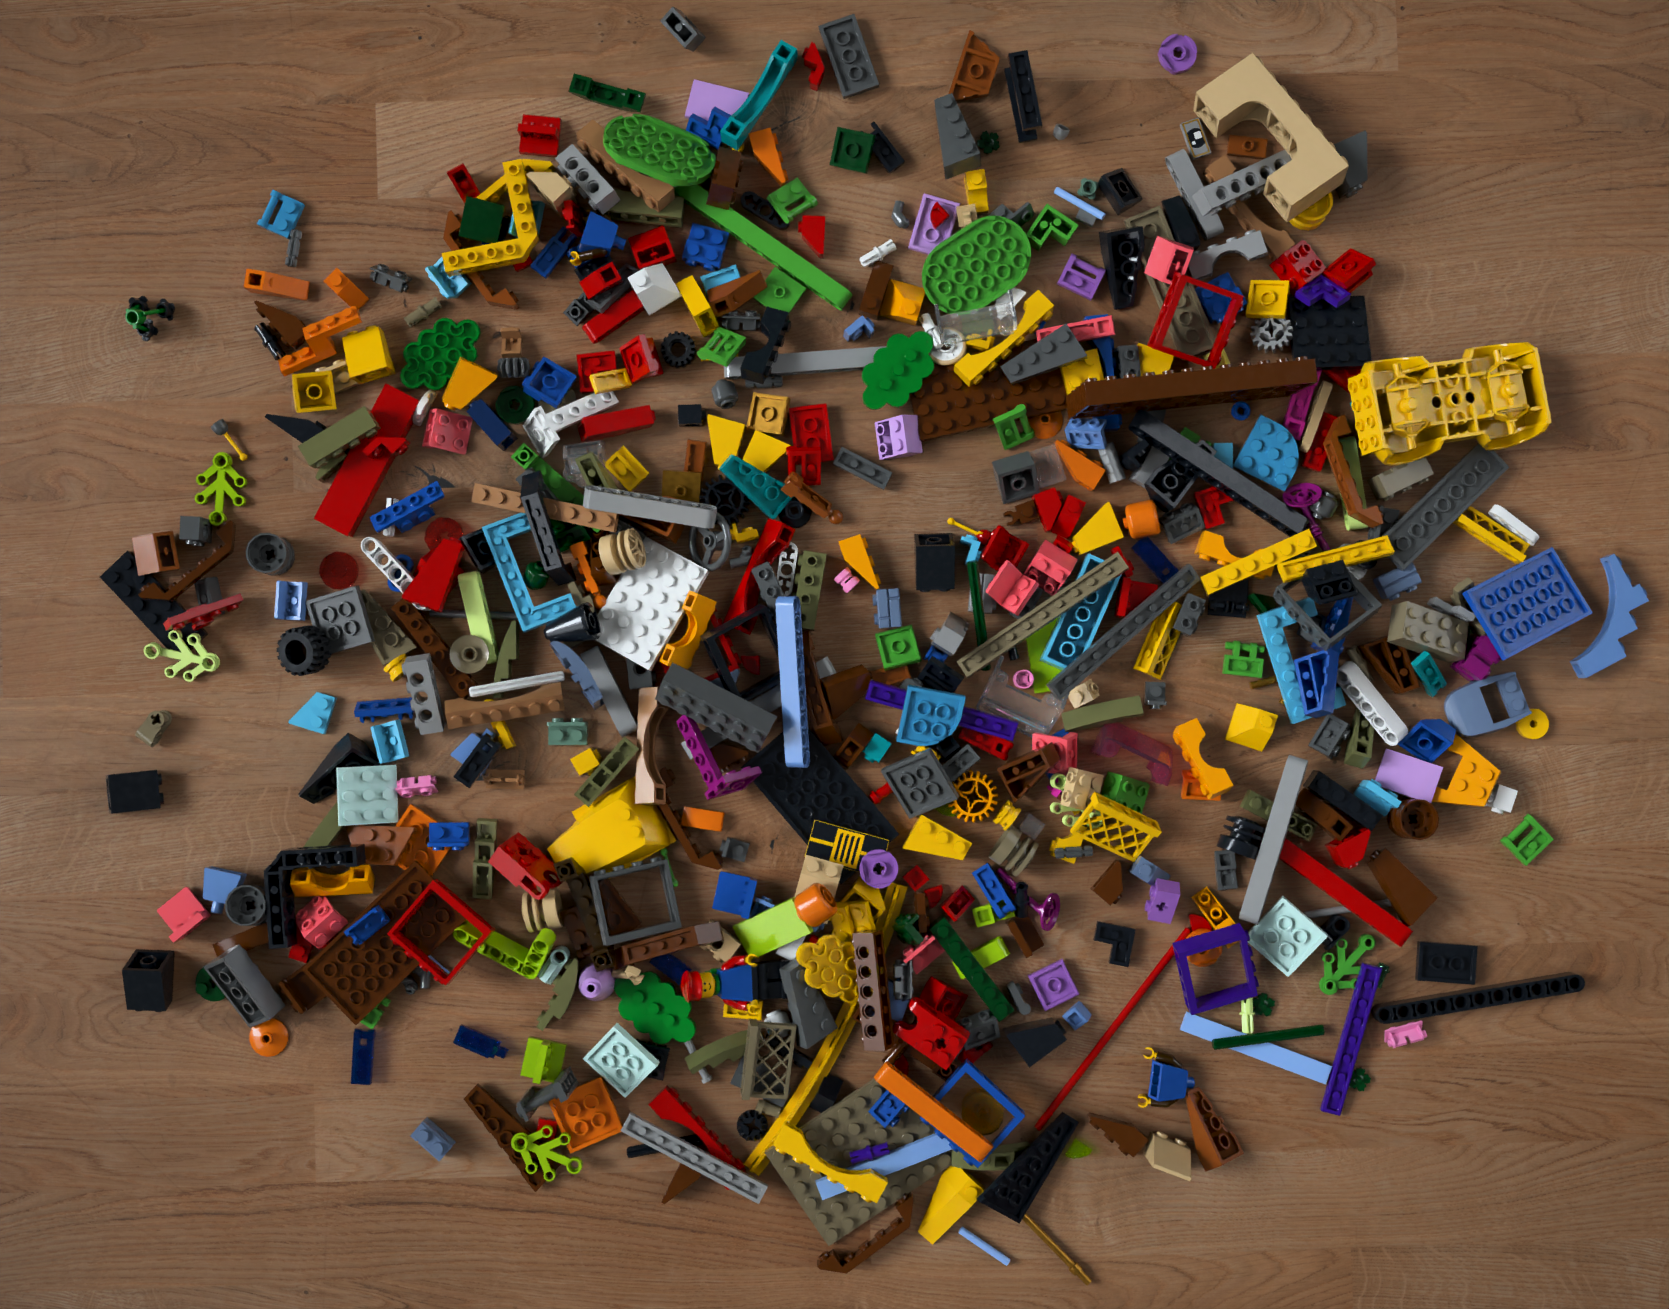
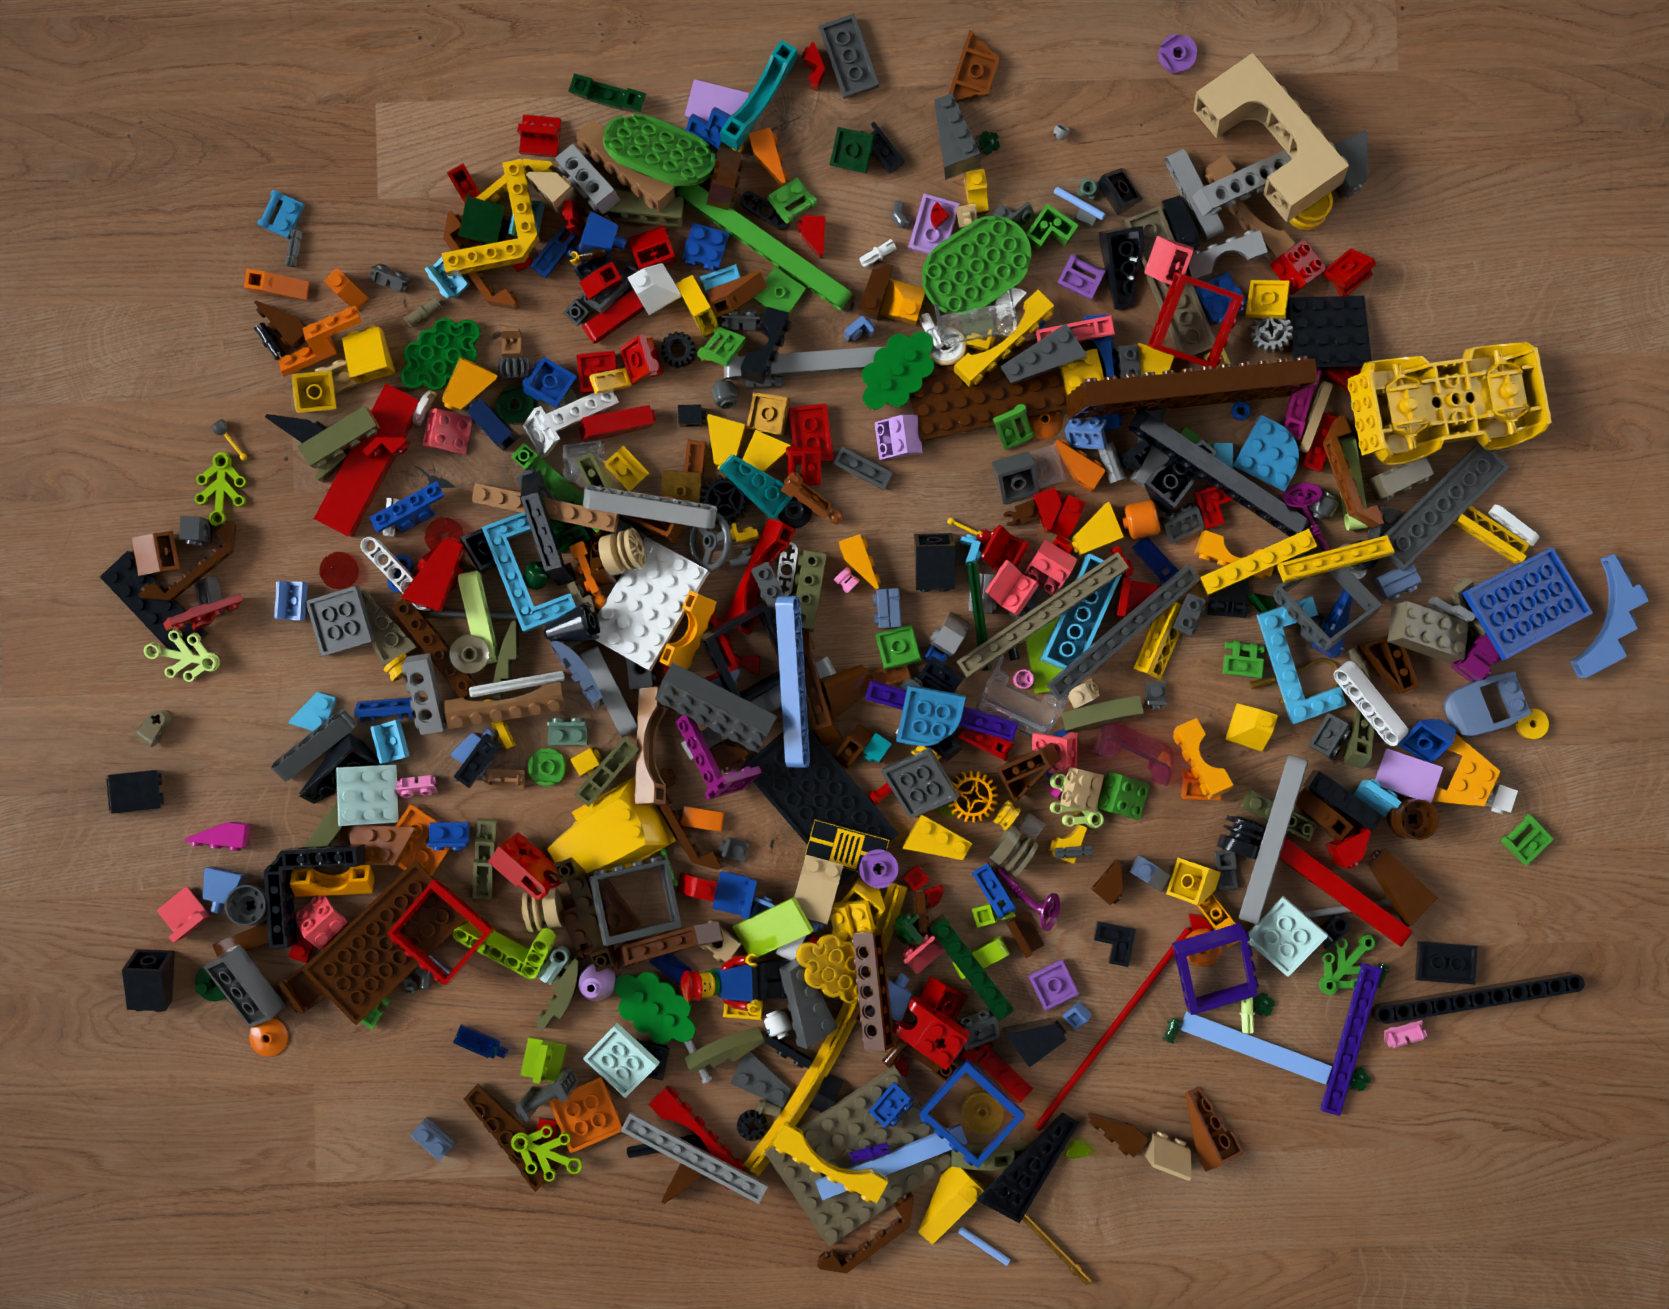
(139, 310): plant -> none
(227, 834): none -> dark pink slope
(259, 552): dark grey wheel -> none
(313, 745): none -> dark grey beam
(316, 649): black tyre -> none
(362, 1057): clear blue plate -> none
(367, 925): blue hinge -> none
(547, 767): none -> bright green tile
(630, 973): tan bar -> none
(682, 29): dark grey brick -> none
(697, 886): none -> red slope
(751, 1055): dark tan fence -> none
(815, 905): orange head -> none
(903, 989): dark grey hinge -> none
(933, 1111): orange beam -> none
(957, 903): red slope -> none
(960, 763): dark grey hinge -> none
(1005, 1075): none -> red plate
(1015, 992): dark grey plate -> none
(1021, 899): black pin -> none
(1023, 96): black fence -> none
(1121, 813): yellow fence -> none
(1163, 900): medium lavender brick -> none
(1167, 1081): blue torso -> none
(1172, 1030): none -> clear green pin
(1192, 882): none -> yellow slope
(1195, 139): tile -> none
(1247, 147): dark orange plate -> none
(1266, 1037): dark green axle -> none
(1317, 682): blue wedge -> none
(1322, 289): dark purple plate -> none
(1328, 583): black slope -> none
(1428, 673): teal plate -> none

